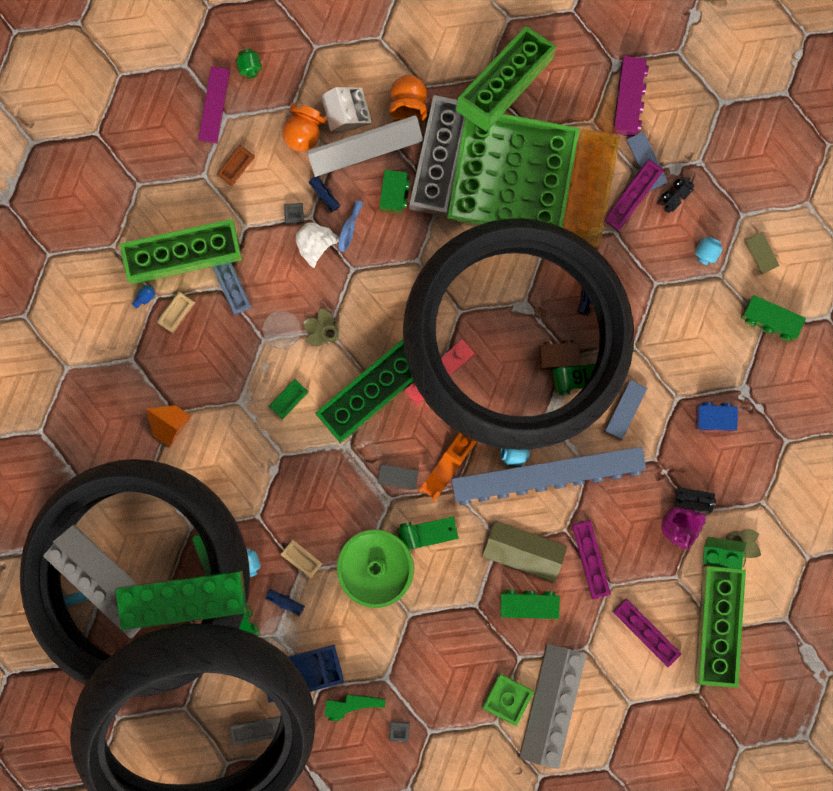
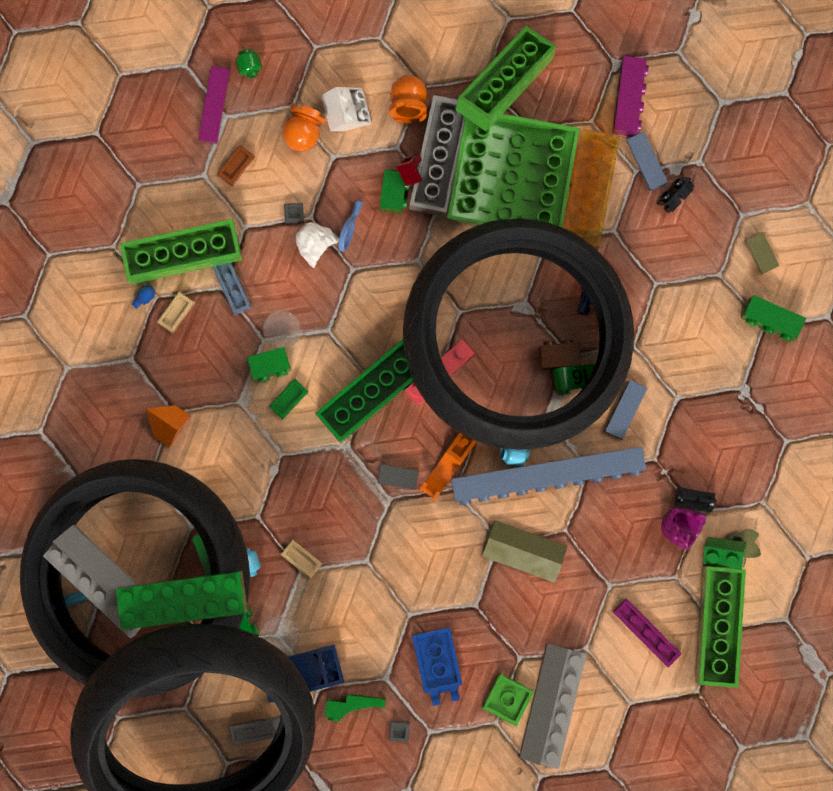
(269, 364): none -> green brick
(285, 602): dark blue pin -> none
(318, 327): olive plate -> none
(324, 194): dark blue pin -> none
(365, 146): light grey slope -> none
(375, 568): bright green dish -> none
(408, 170): none -> dark red panel
(428, 533): green door -> none
(437, 663): none -> blue tile
(529, 605): green brick -> none
(591, 559): magenta tile -> none
(633, 195): magenta tile -> none
(708, 250): medium azure head -> none
(716, 417): blue brick -> none

